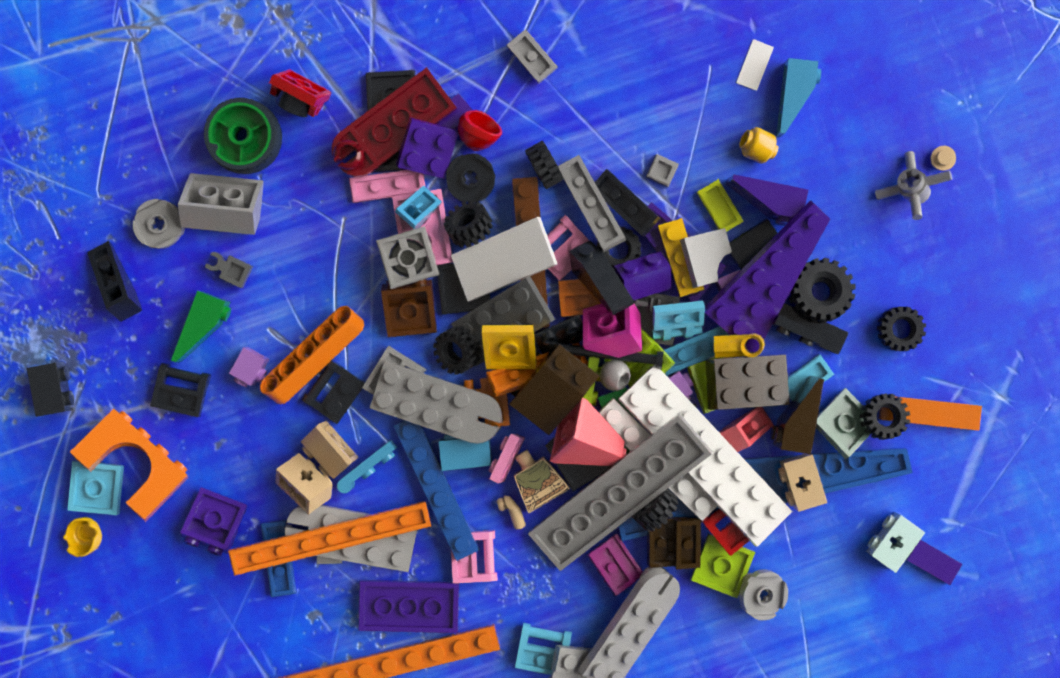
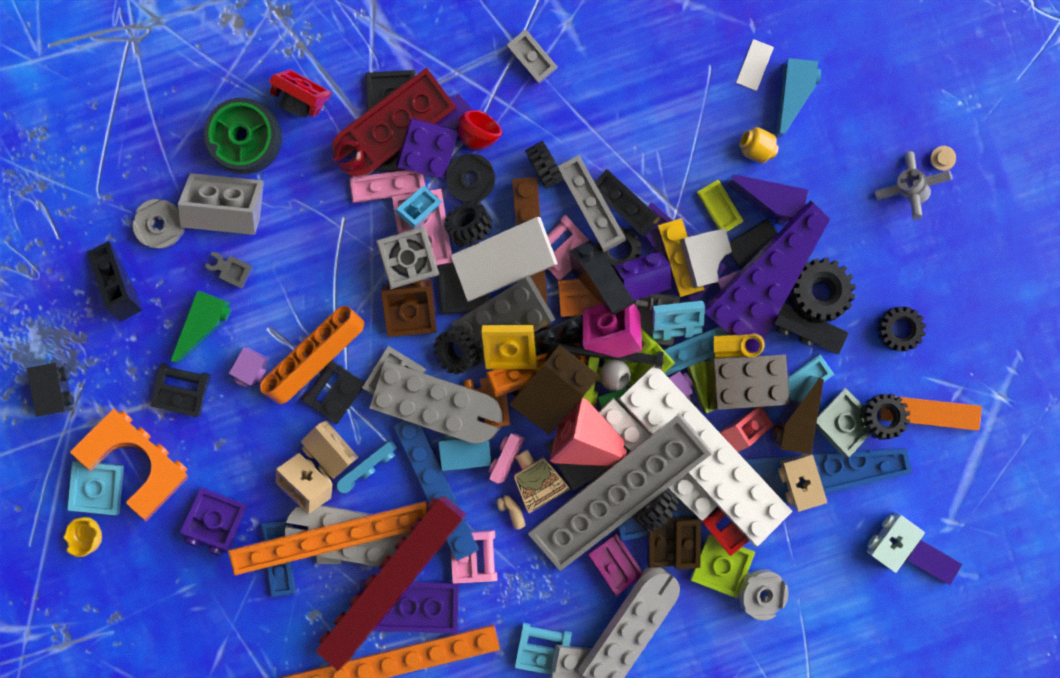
(391, 582): none -> dark red brick
(662, 170): light grey tile -> none

